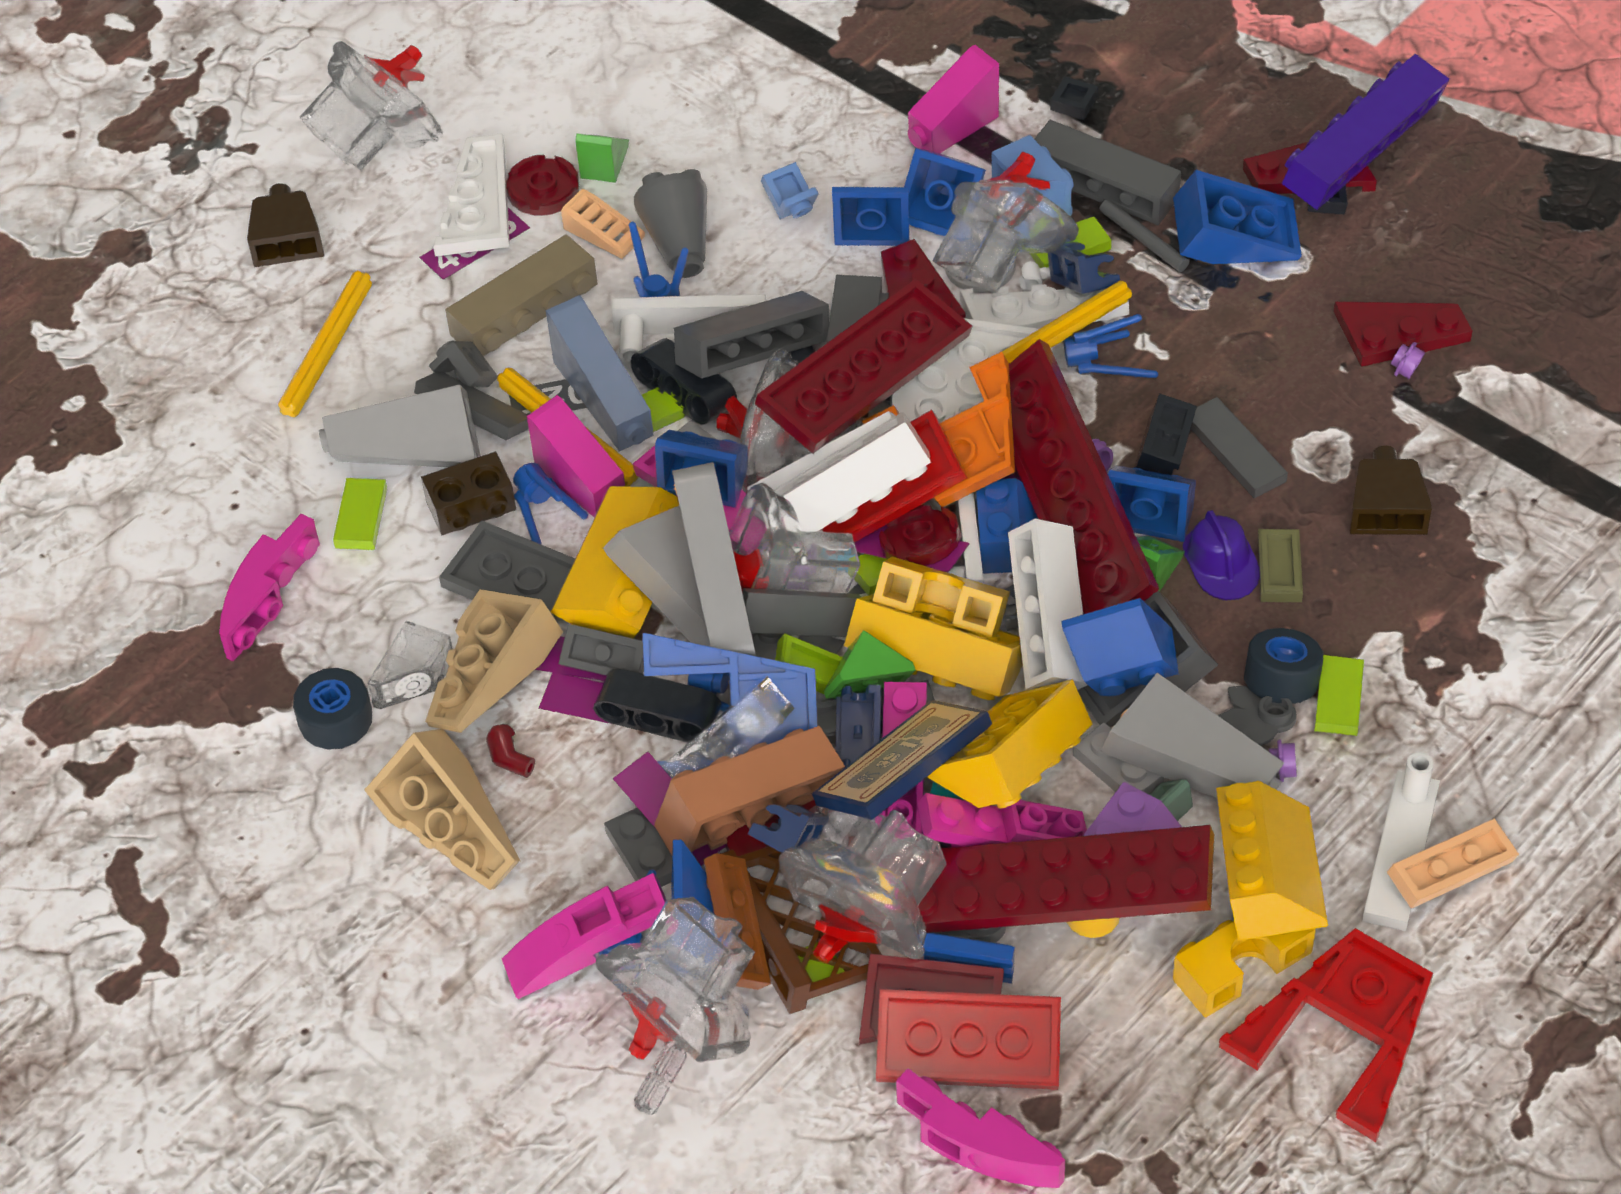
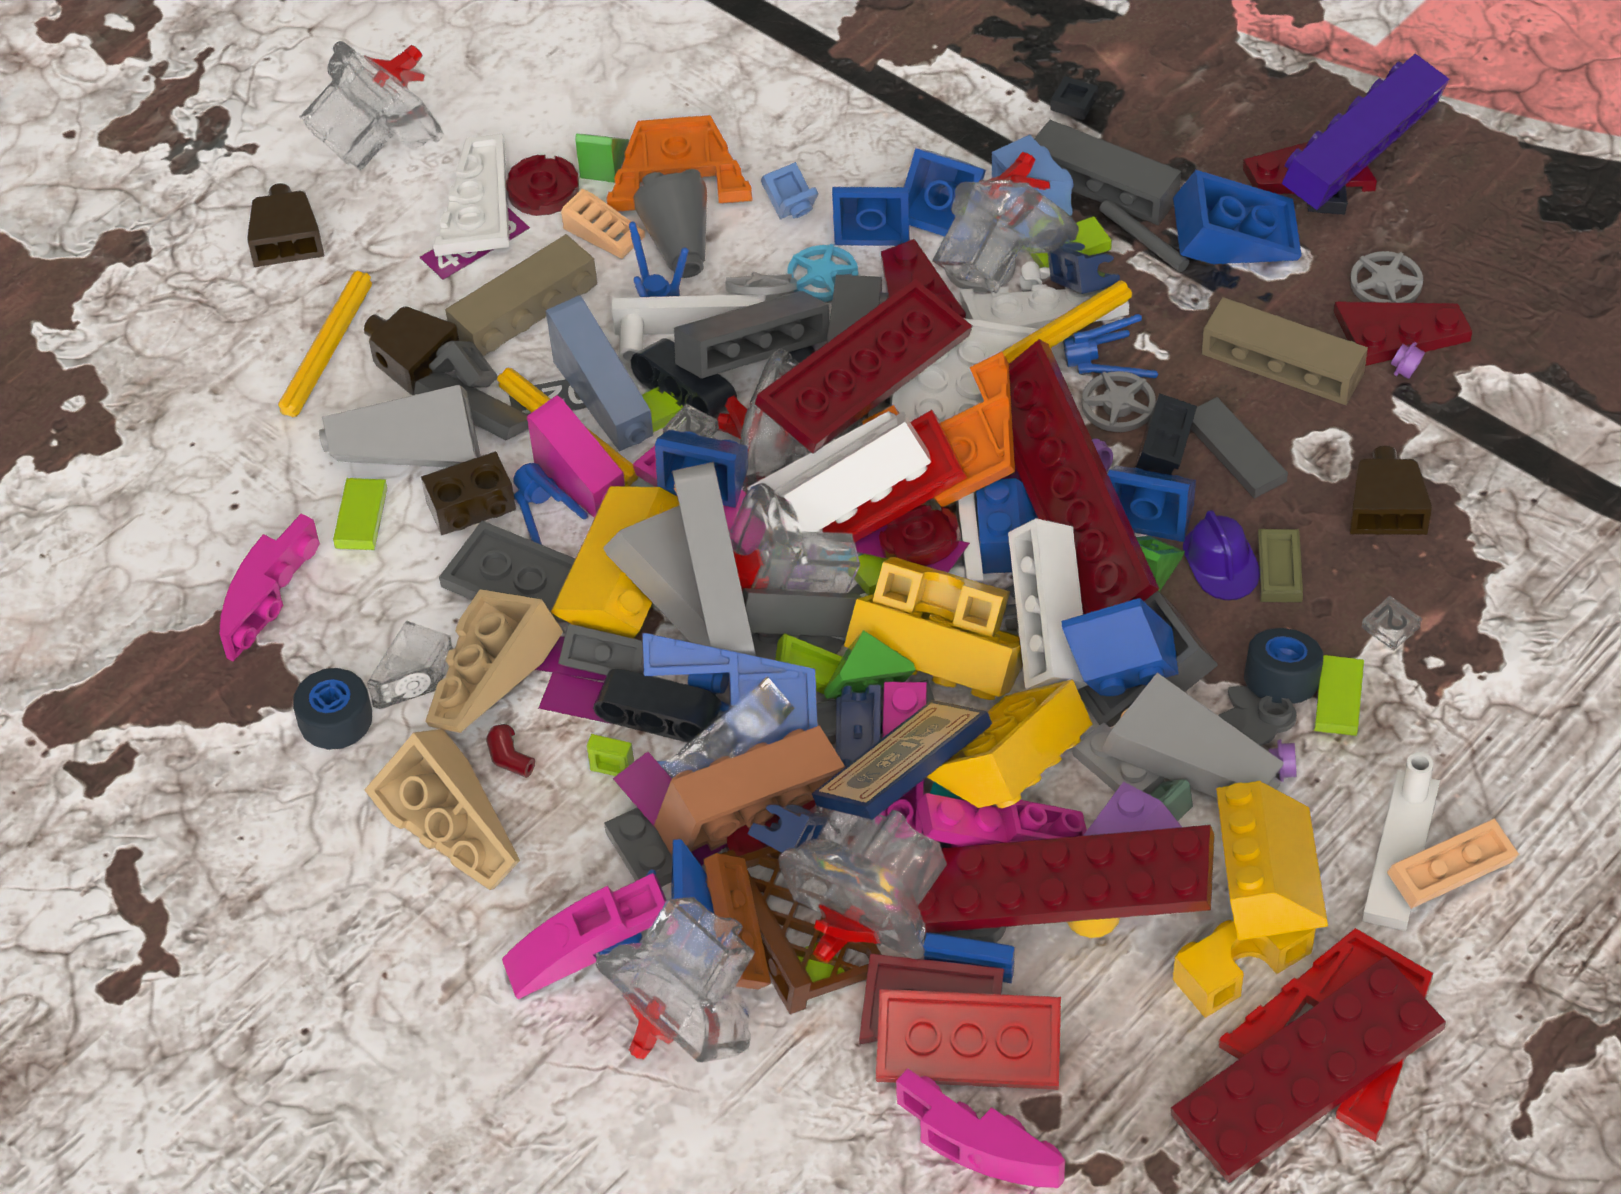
(407, 344): none -> dark brown torso
(609, 755): none -> lime tile
(655, 1084): clear piece -> none
(673, 147): none -> orange wing
(693, 421): none -> clear tile
(761, 284): none -> light grey wheel
(822, 271): none -> medium azure wheel
(957, 103): dark pink slope -> none
(1118, 401): none -> light grey wheel
(1284, 351): none -> dark tan brick
(1307, 1069): none -> dark red plate
(1386, 278): none -> light grey wheel
(1391, 623): none -> clear tile

